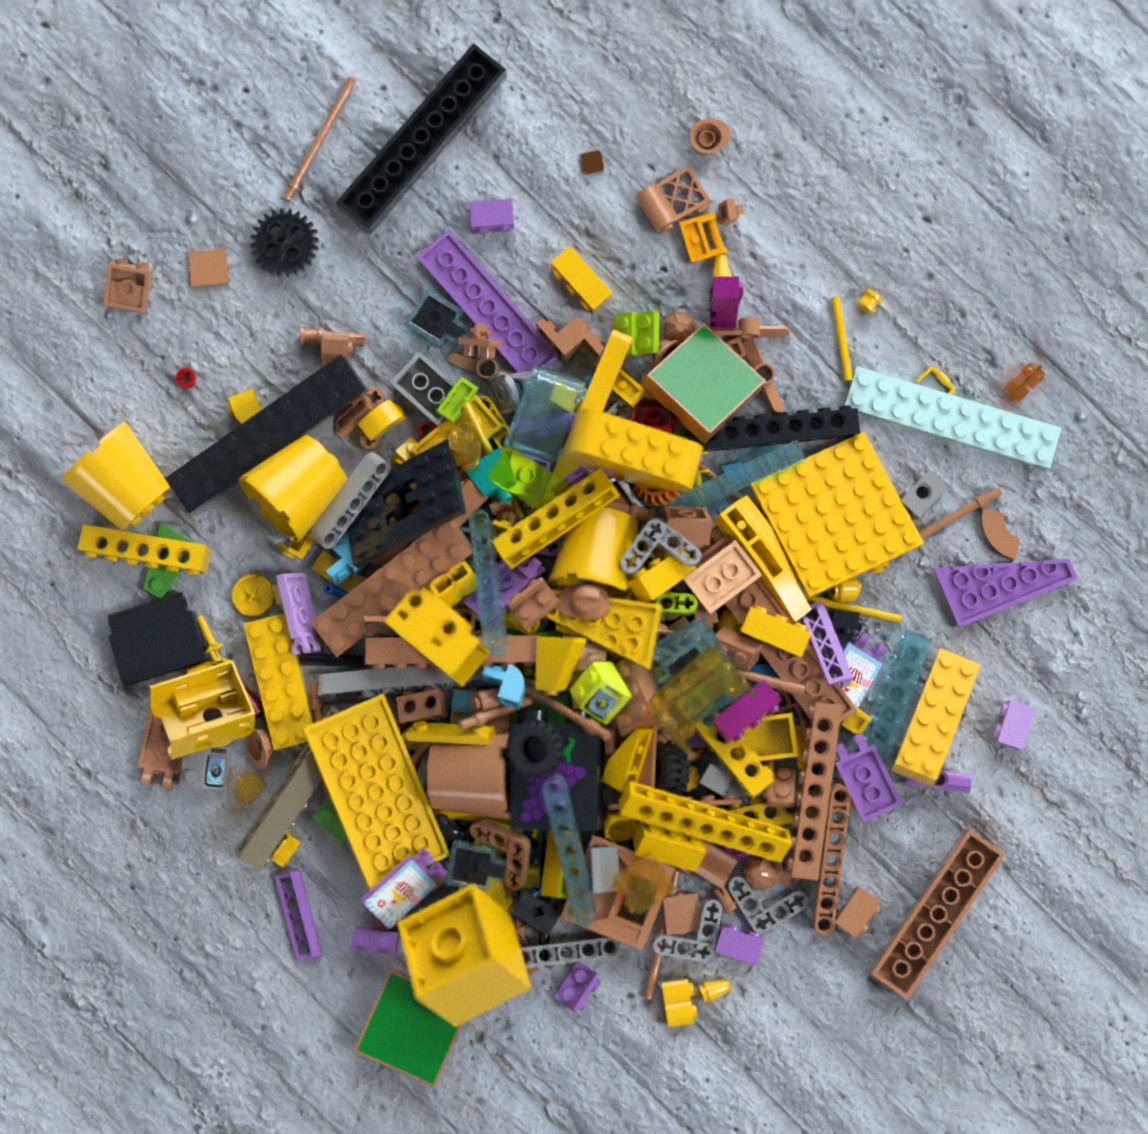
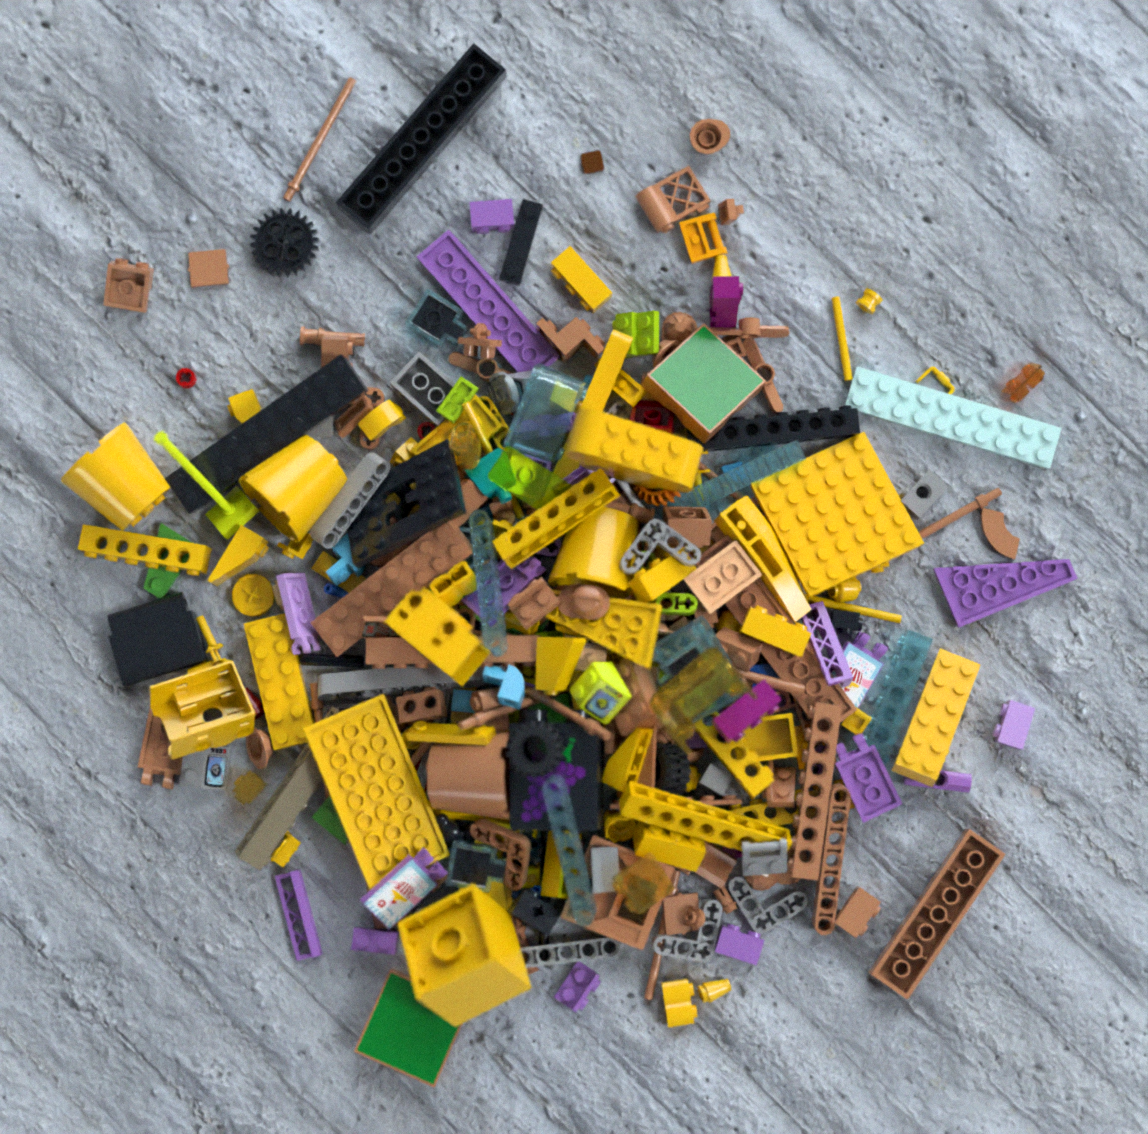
(231, 510): none -> neon yellow tile
(241, 553): none -> yellow slope
(521, 242): none -> black plate
(695, 918): none -> nougat plate
(764, 862): none -> light grey plate

